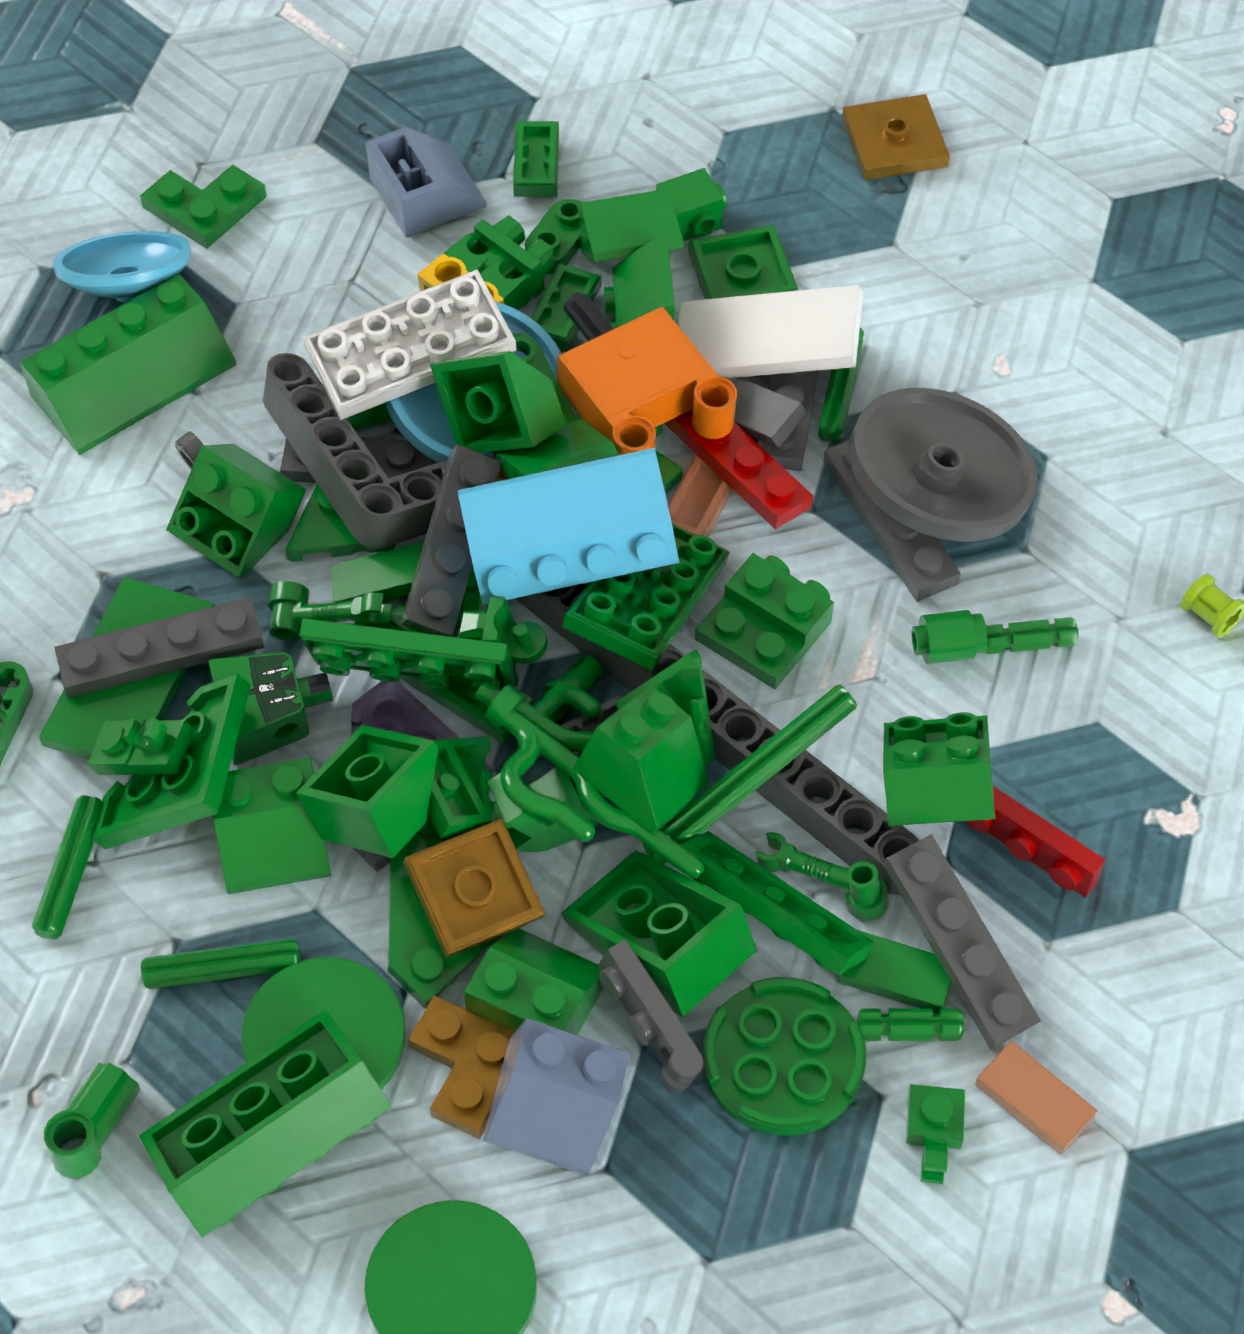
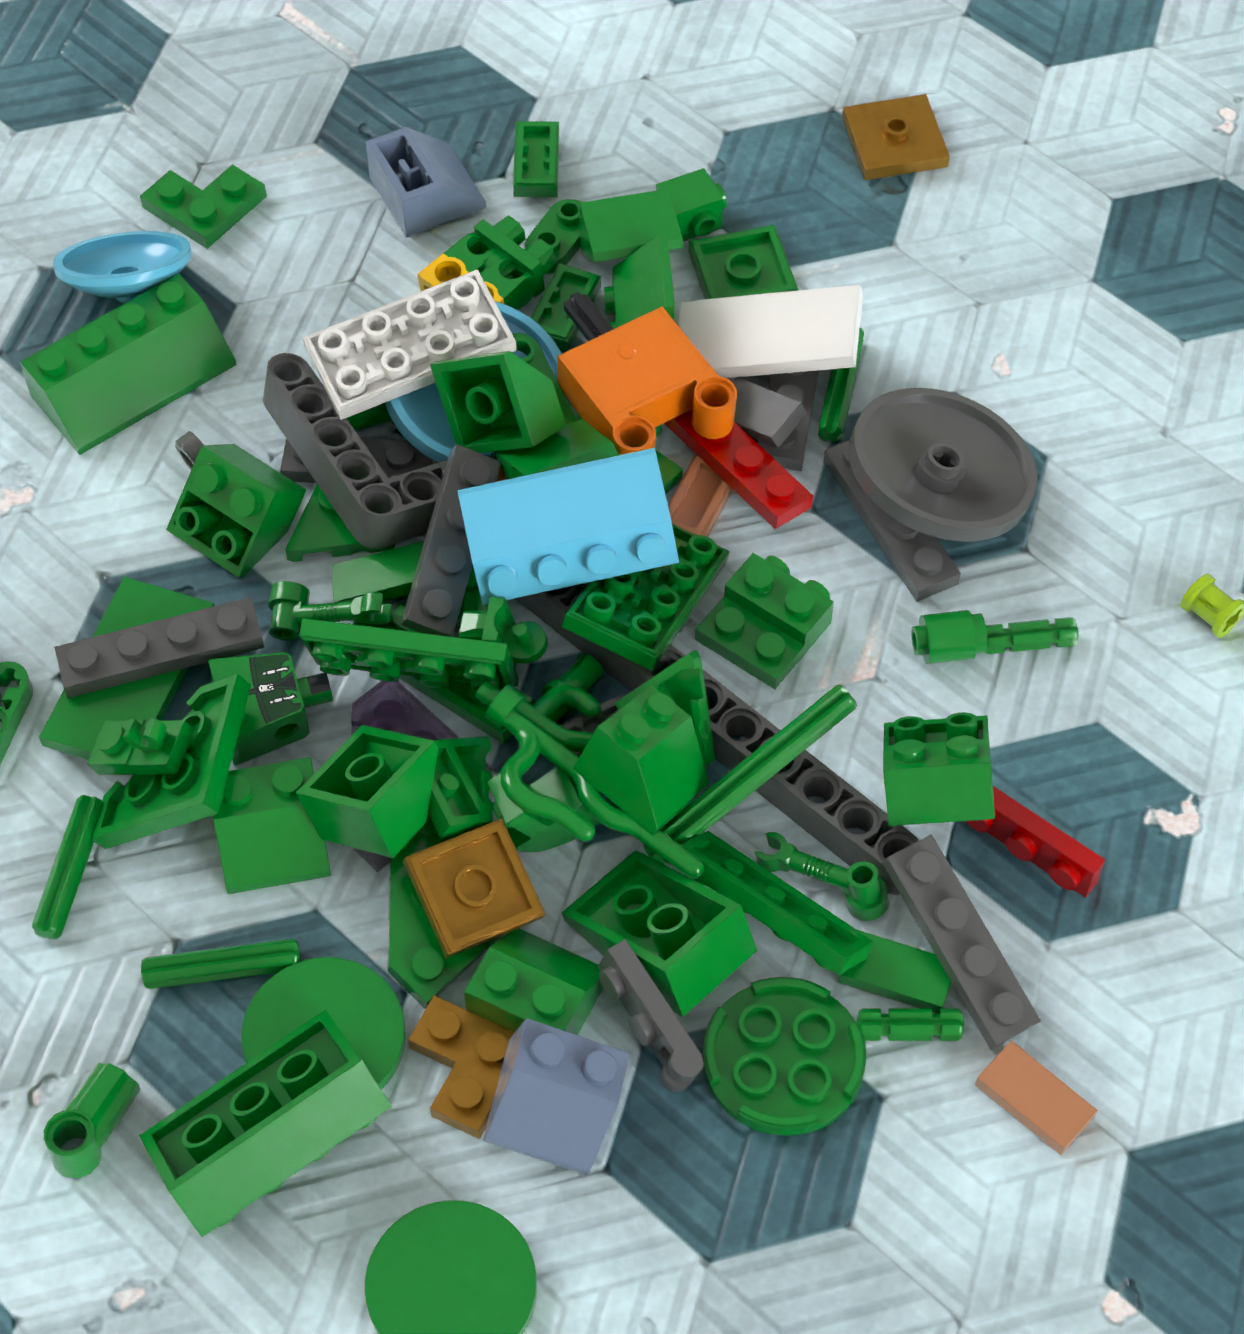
(937, 1124): green plate -> none

